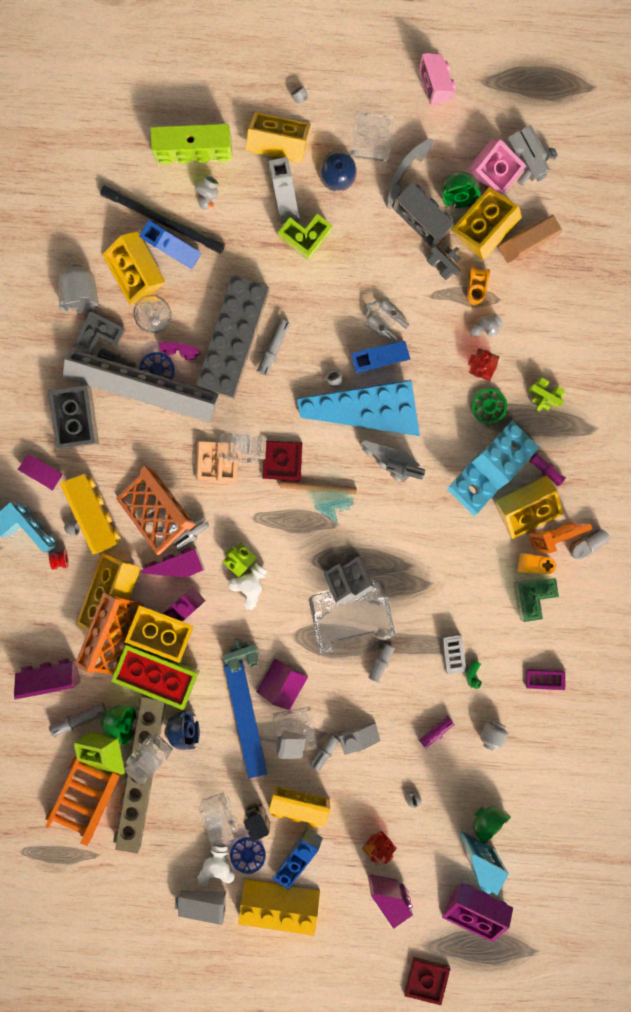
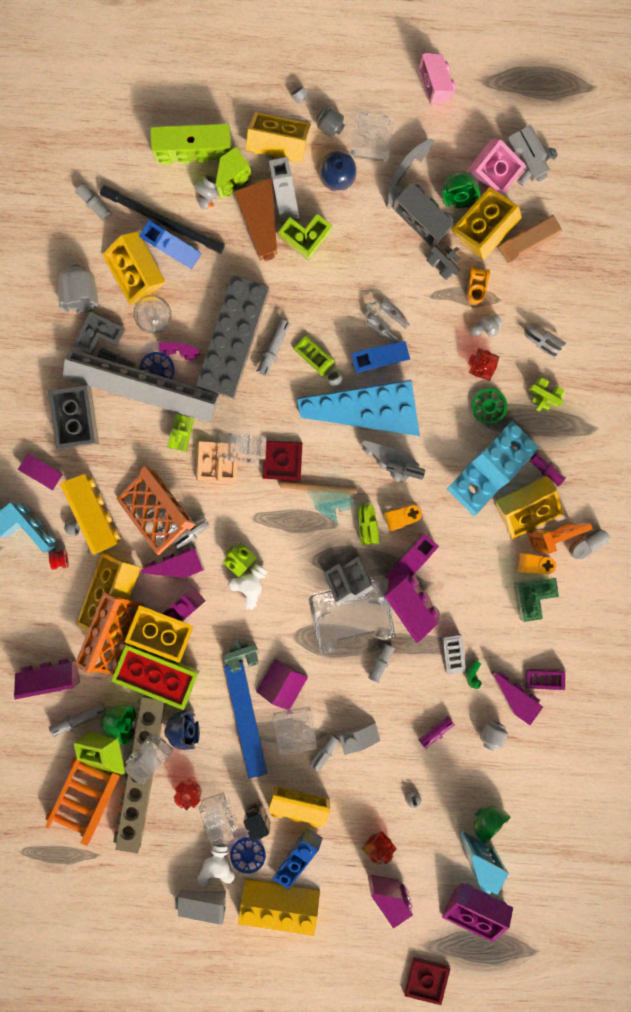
(93, 202): none -> light grey pin
(180, 433): none -> lime hips
(192, 789): none -> clear red brick
(232, 172): none -> lime slope
(258, 213): none -> dark orange slope
(290, 745): light grey slope -> none
(323, 369): none -> lime slope
(330, 121): none -> dark grey head
(368, 525): none -> lime arm
(399, 517): none -> light orange piece
(412, 605): none -> magenta slope
(414, 557): none -> magenta slope
(520, 704): none -> magenta slope
(544, 340): none -> light grey arm

